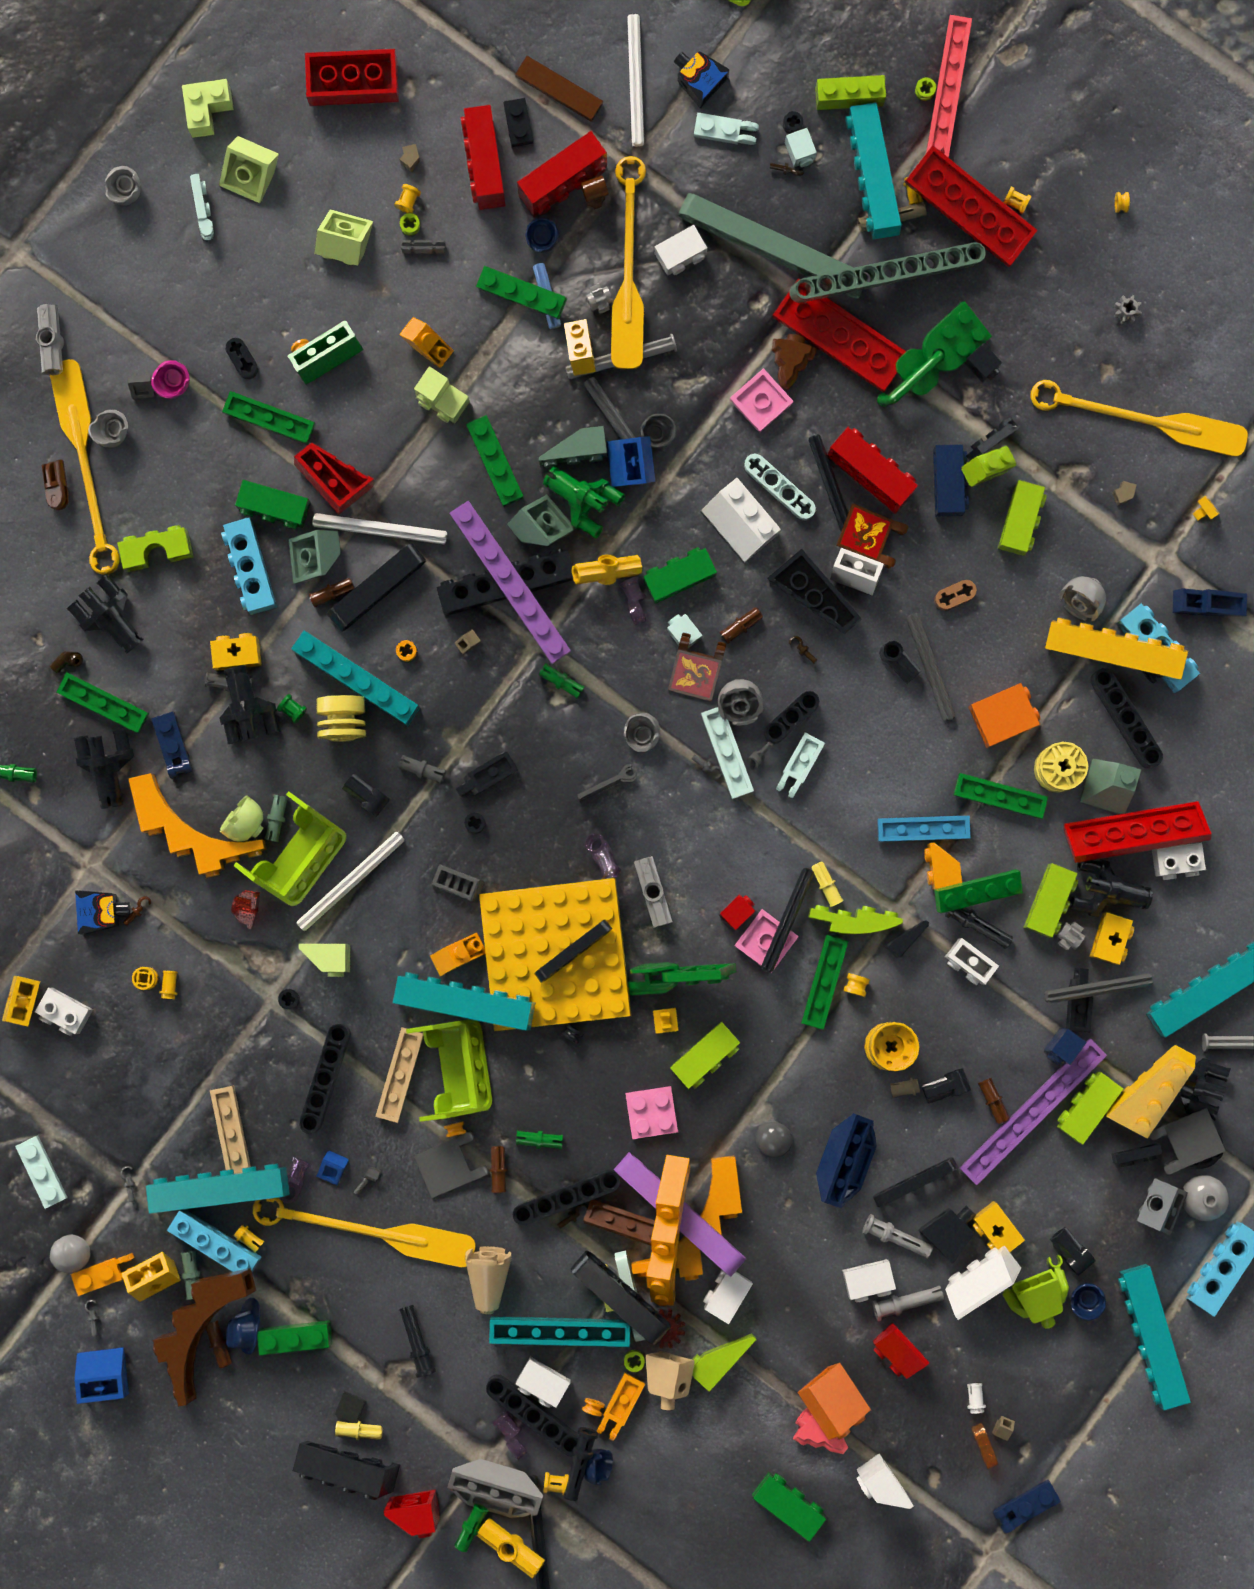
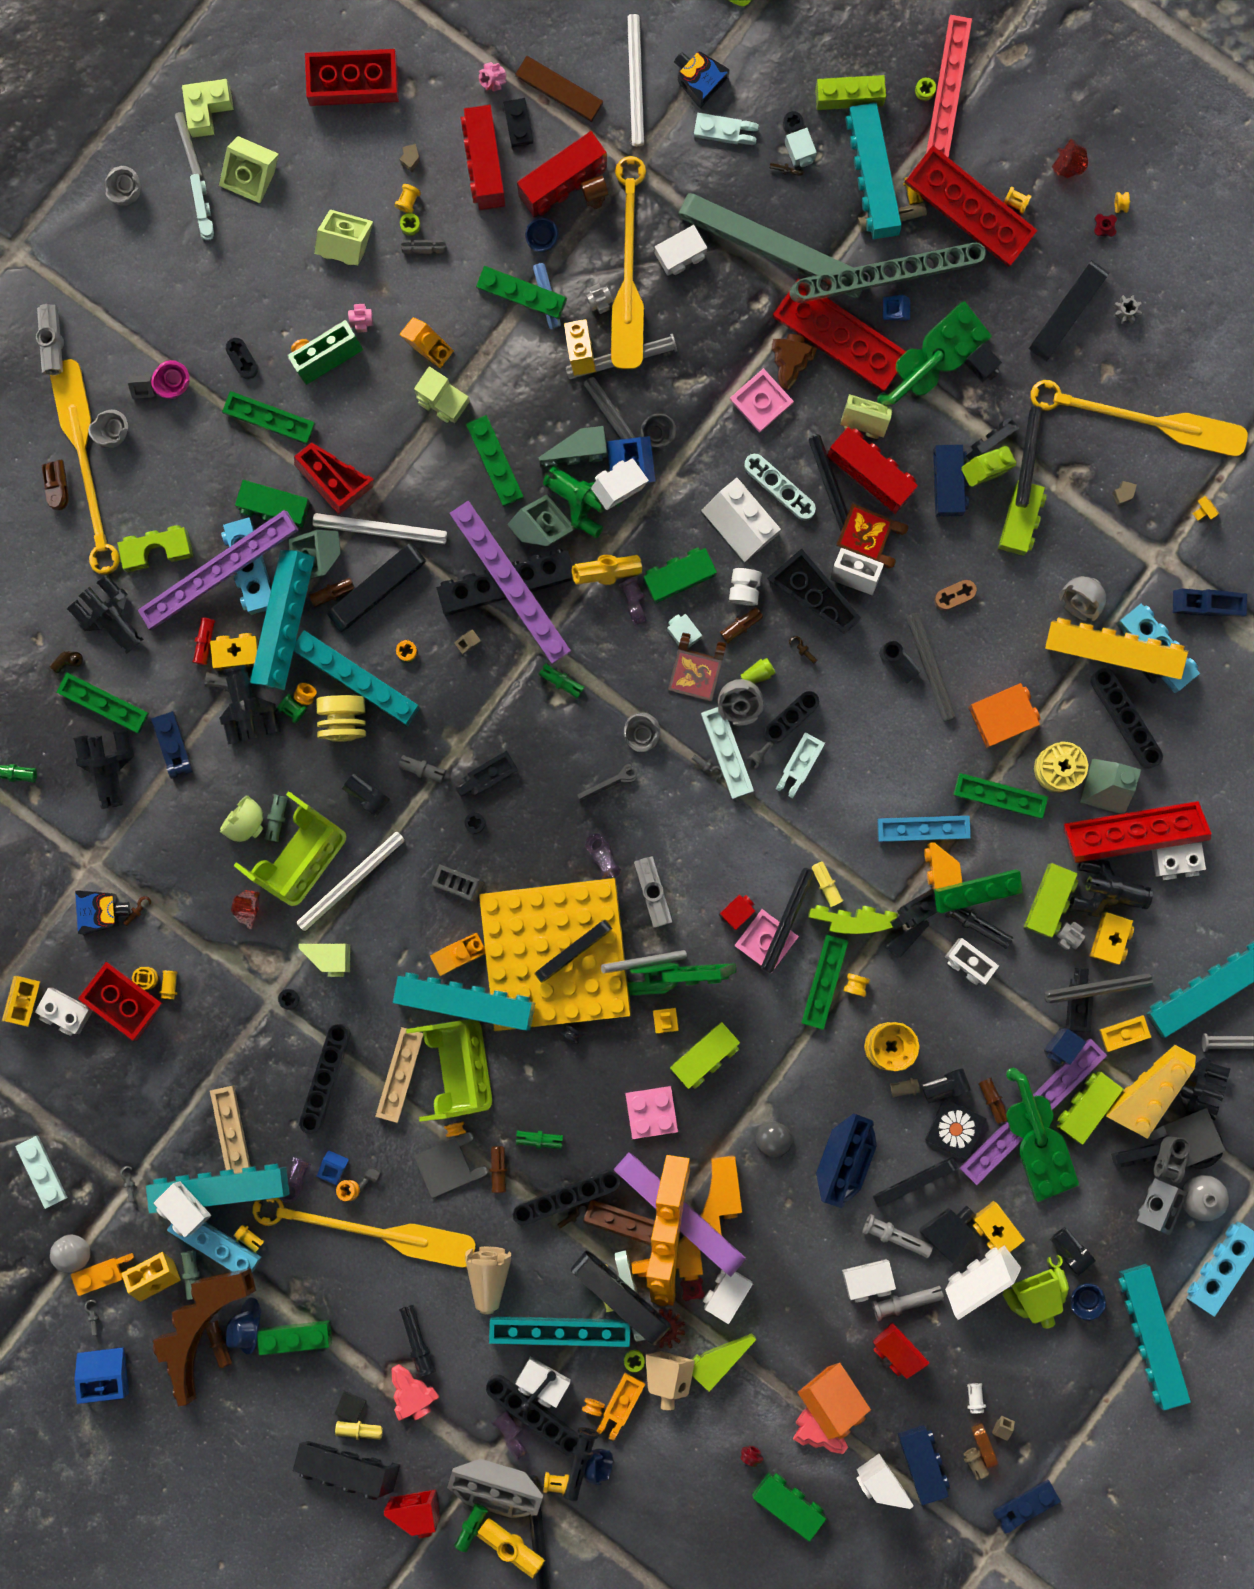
(120, 1001): none -> red slope
(156, 815): light orange arch -> none
(181, 1209): none -> white brick
(188, 145): none -> light grey bar
(203, 641): none -> red pin
(218, 569): none -> medium lavender plate
(282, 619): none -> teal brick
(305, 693): none -> light orange bush
(341, 1192): none -> light orange bush
(360, 318): none -> bright pink gear
(411, 1394): none -> coral rock
(492, 76): none -> bright pink gear
(551, 1375): none -> black hinge
(619, 483): none -> white brick
(644, 961): none -> light grey bar
(688, 1294): none -> dark red plate
(745, 586): none -> white wheel
(751, 1456): none -> dark red plate
(759, 672): none -> lime cone
(866, 416): none -> yellowish green slope
(896, 308): none -> blue slope
(916, 910): none -> black hinge
(924, 1464): none -> dark blue brick
(955, 1129): none -> tile
(976, 1464): none -> dark tan pin
(1029, 456): none -> black axle
(1049, 1163): none -> green plate
(1069, 310): none -> black beam
(1072, 160): none -> clear red piece
(1100, 230): none -> dark red plate
(1124, 1033): none -> yellow plate
(1172, 1160): none -> dark grey piece

